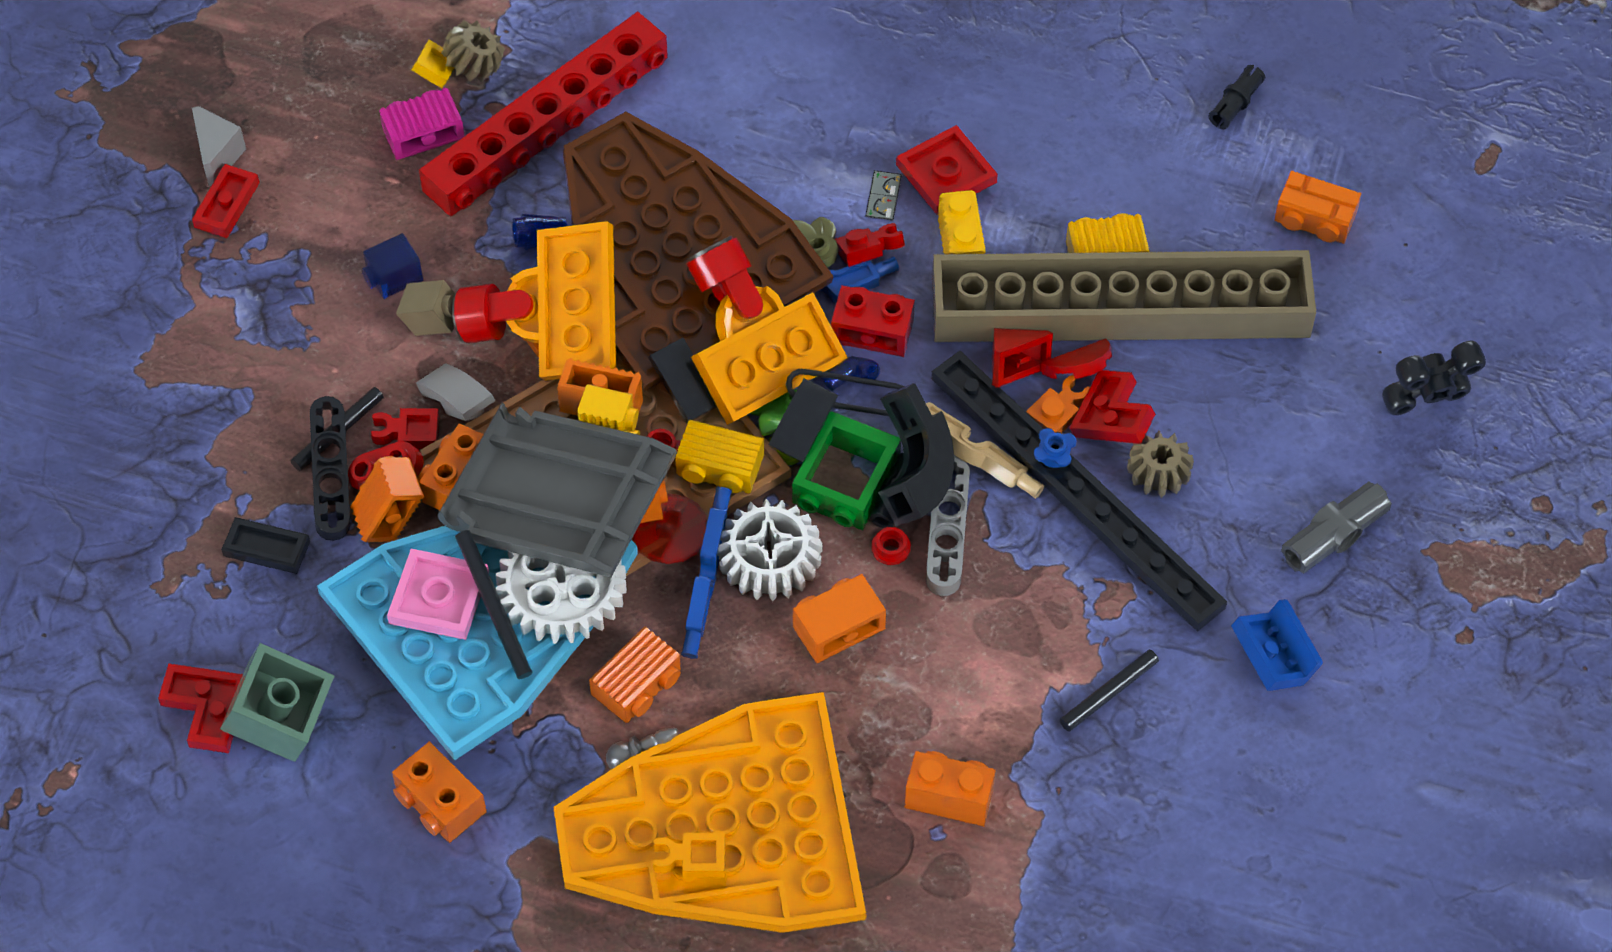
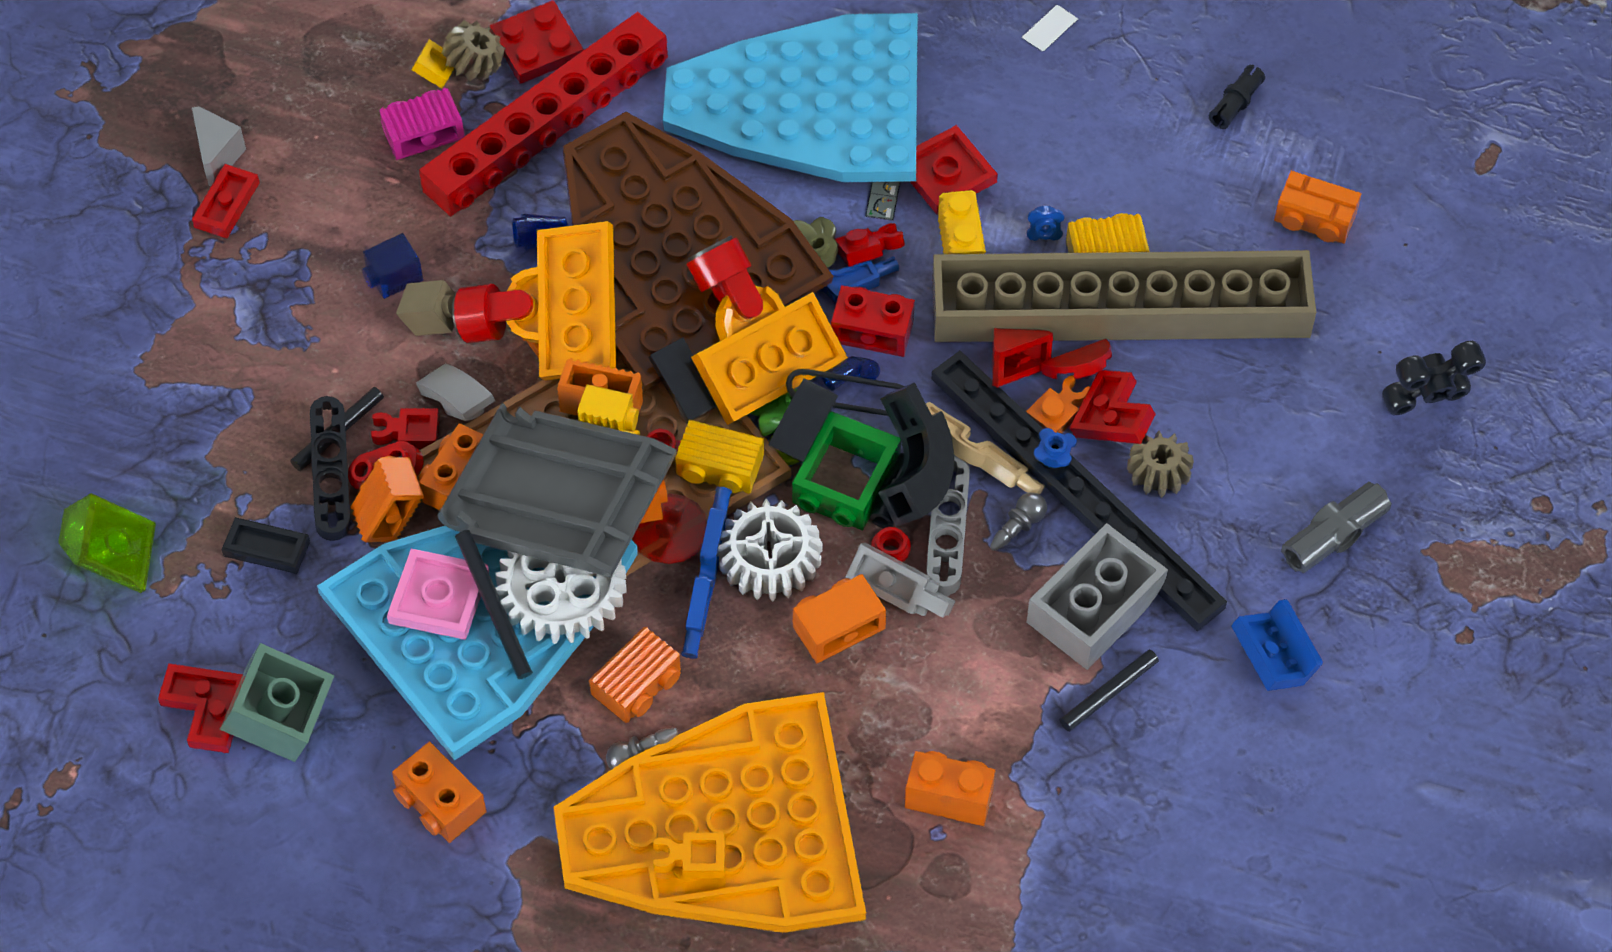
(108, 540): none -> clear neon green slope
(536, 41): none -> red plate
(808, 98): none -> medium azure piece
(899, 582): none -> light grey hinge
(1029, 509): none -> flat silver bar
(1045, 216): none -> blue plate
(1050, 28): none -> white sticker
(1096, 596): none -> light grey brick

